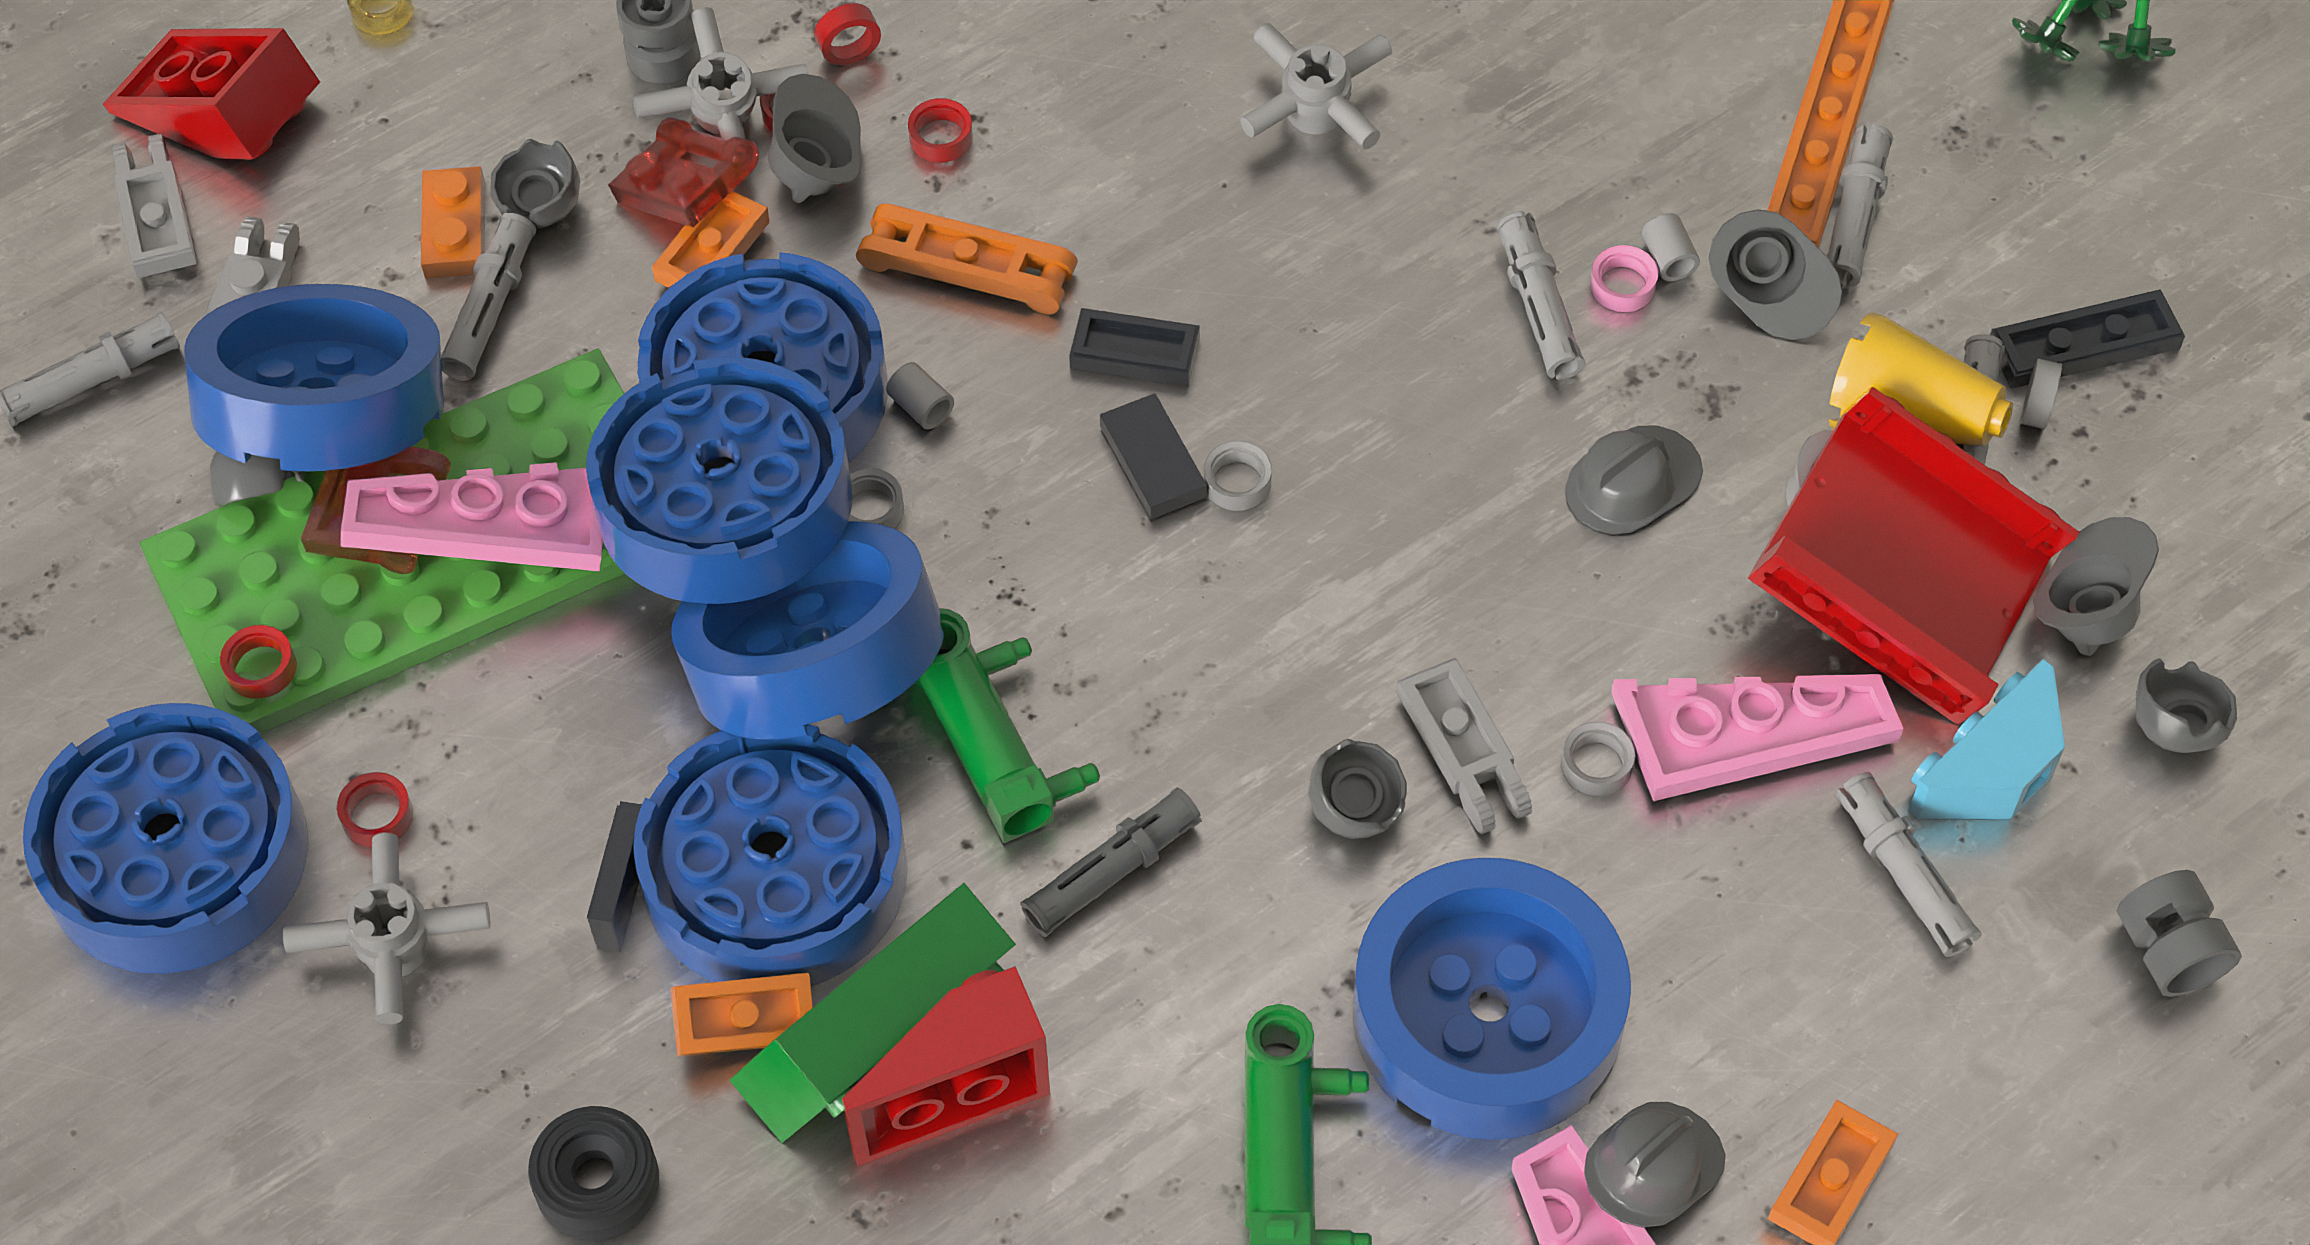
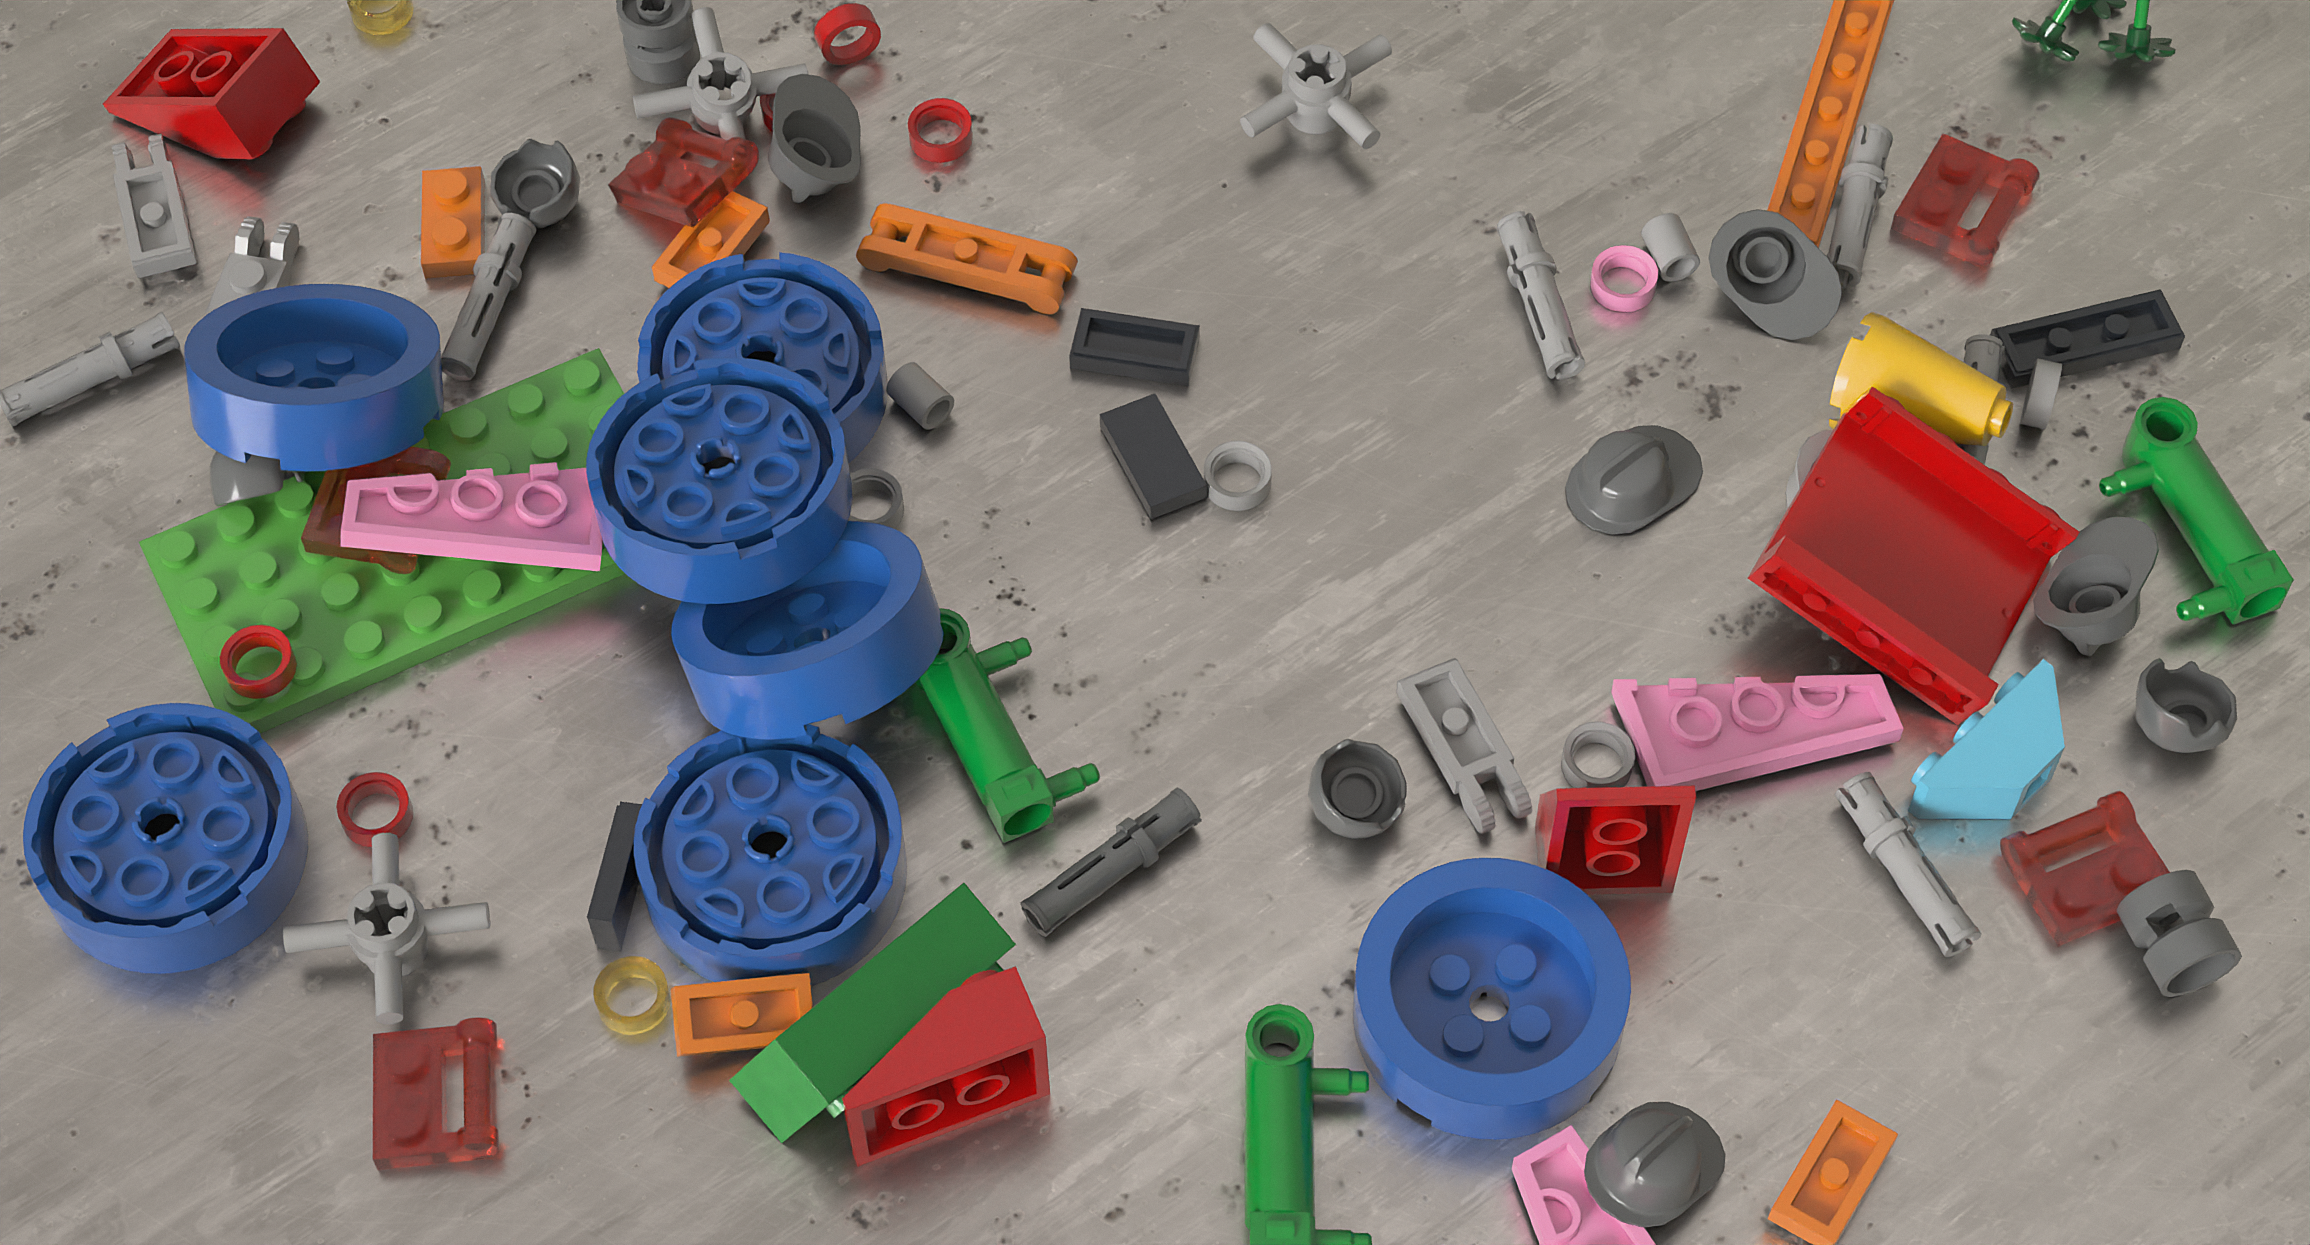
(412, 1095): none -> clear red plate
(587, 1135): black tyre -> none
(624, 969): none -> clear yellow piece
(1615, 836): none -> red slope
(1949, 188): none -> clear red plate
(2088, 890): none -> clear red plate
(2168, 457): none -> green piece

